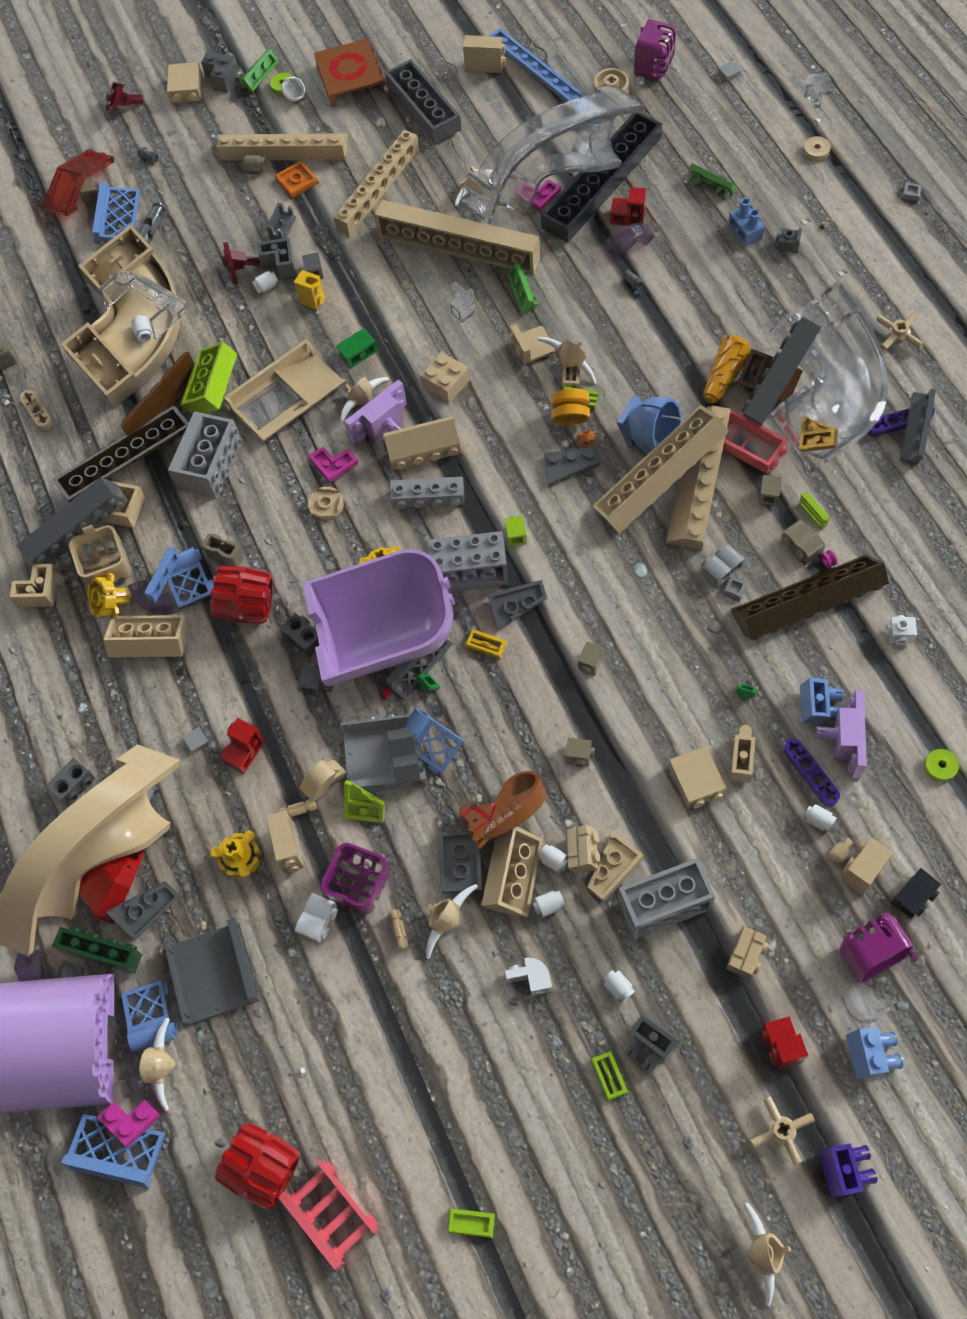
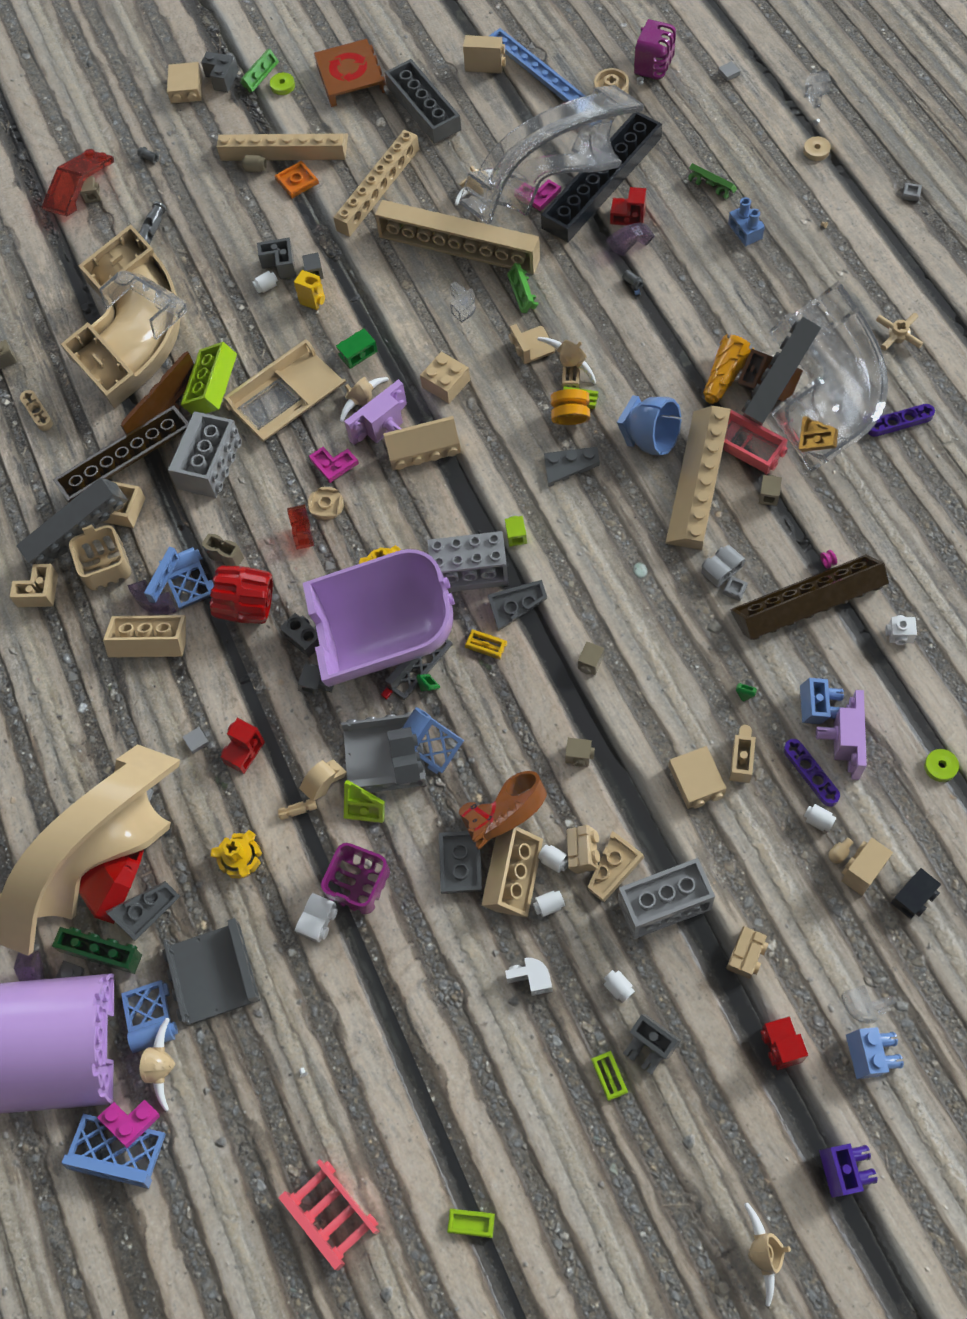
(67, 778): dark grey brick -> none
(103, 212): medium blue fence -> none
(104, 600): yellow piece -> none
(117, 97): dark red piece -> none
(141, 328): white brick -> none
(236, 261): dark red piece -> none
(257, 1166): red wheel -> none
(280, 222): dark grey hinge -> none
(285, 841): tan brick -> none
(293, 89): white hair -> none
(301, 527): none -> clear red brick
(398, 930): tan axle -> none
(427, 492): light grey brick -> none
(445, 917): tan helmet -> none
(586, 436): orange tile -> none
(661, 468): tan slope -> none
(773, 1134): tan bar -> none
(788, 240): dark grey brick -> none
(802, 541): dark tan brick -> none
(814, 510): lime tile -> none
(877, 950): magenta piece -> none
(917, 426): dark grey fence -> none

